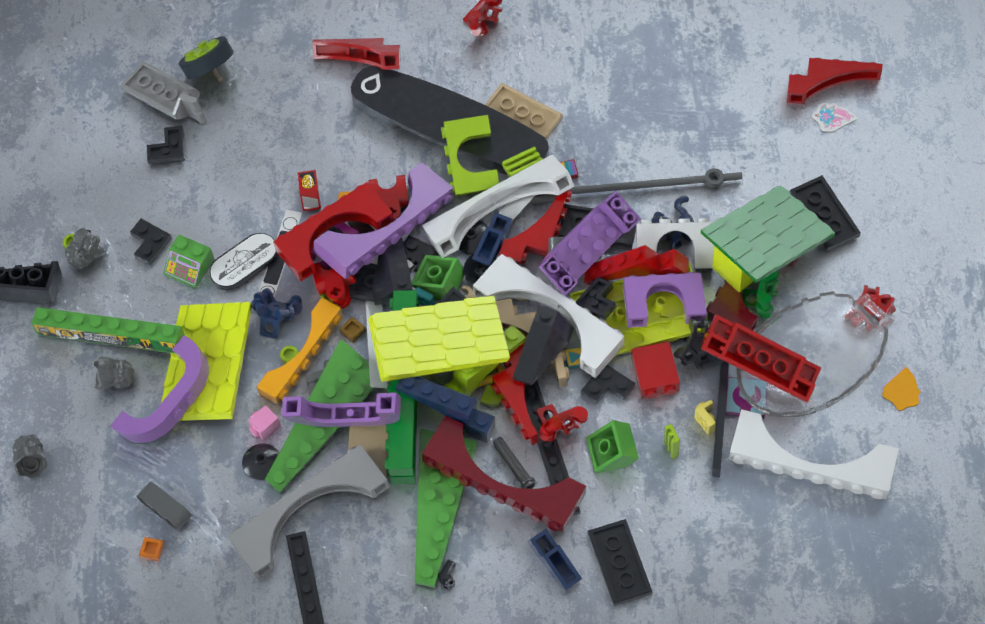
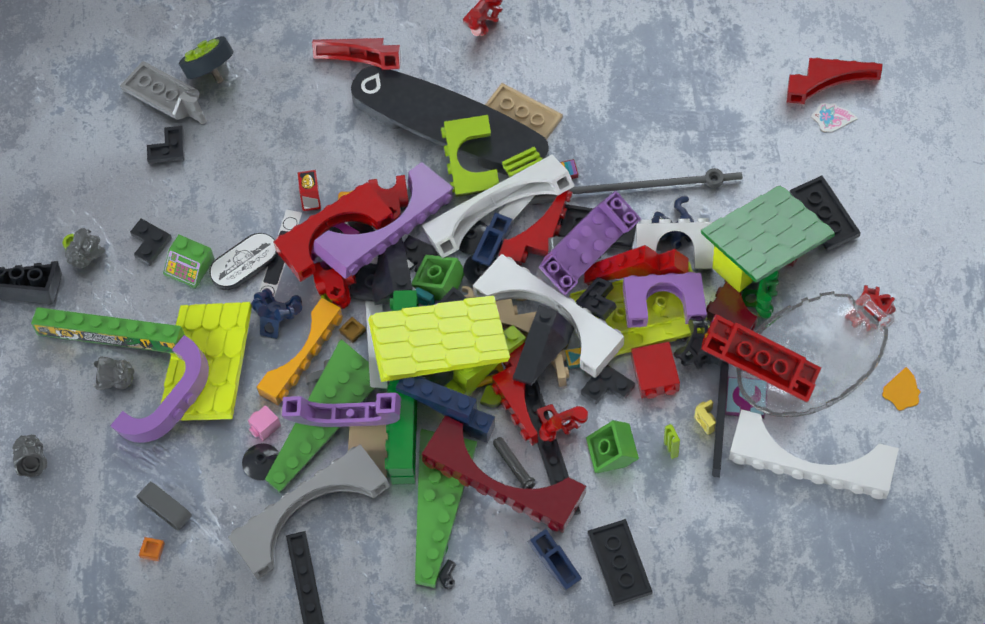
(288, 353): lime tile -> none

